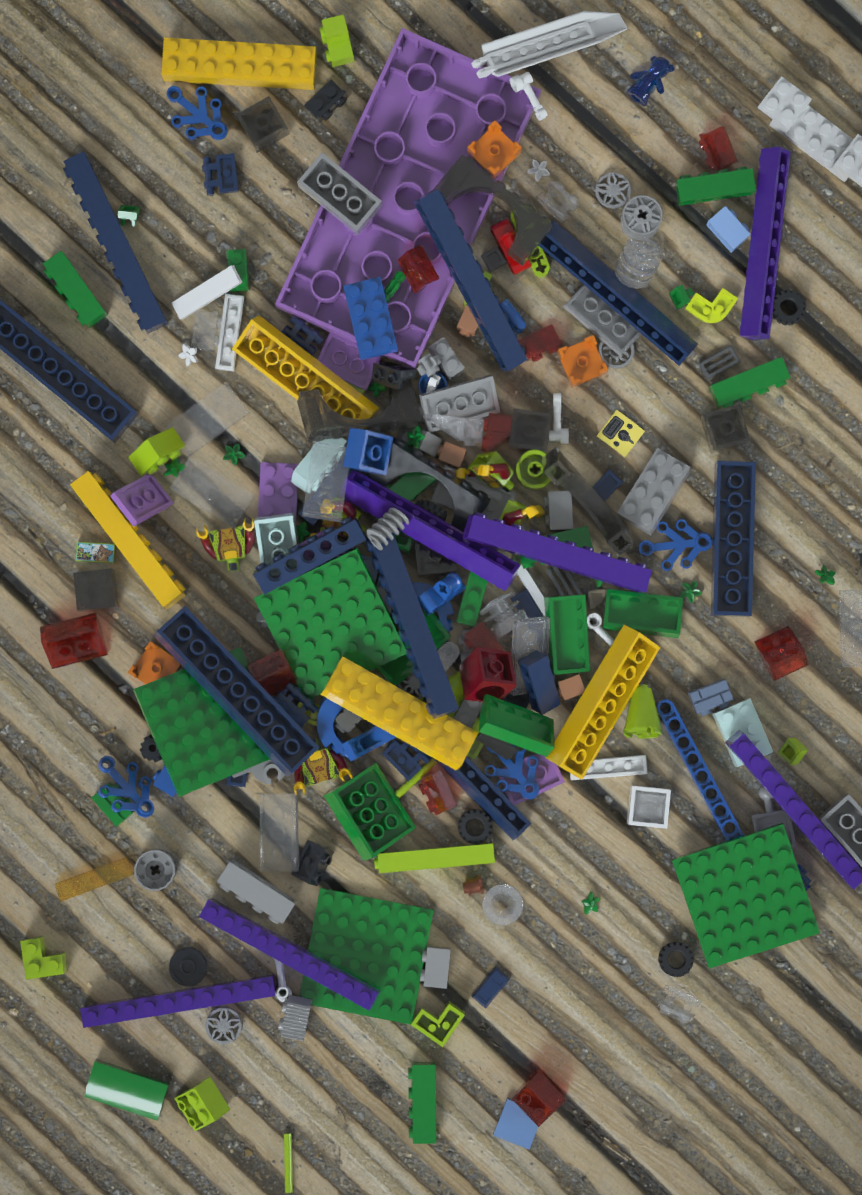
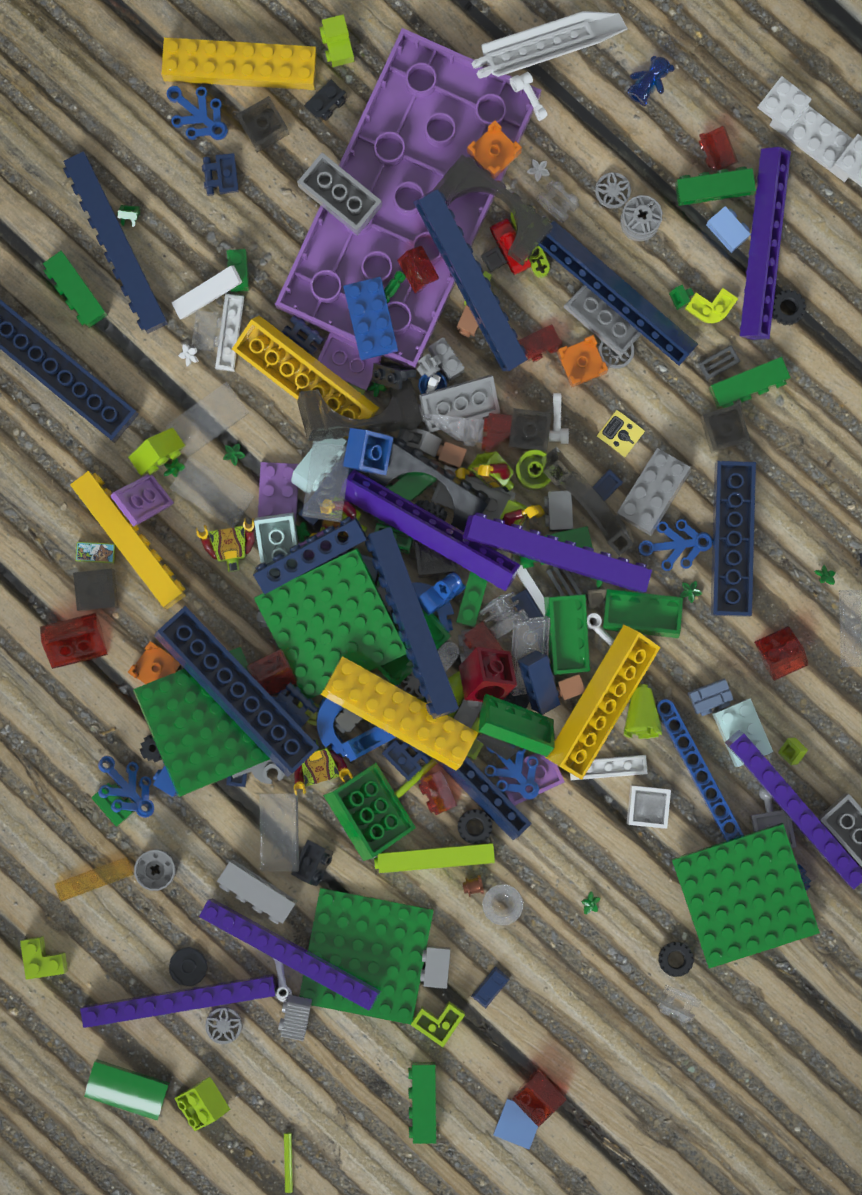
(386, 526): light grey piece -> none
(415, 437): green plant -> none
(515, 320): blue hinge -> none
(638, 262): clear wheel -> none

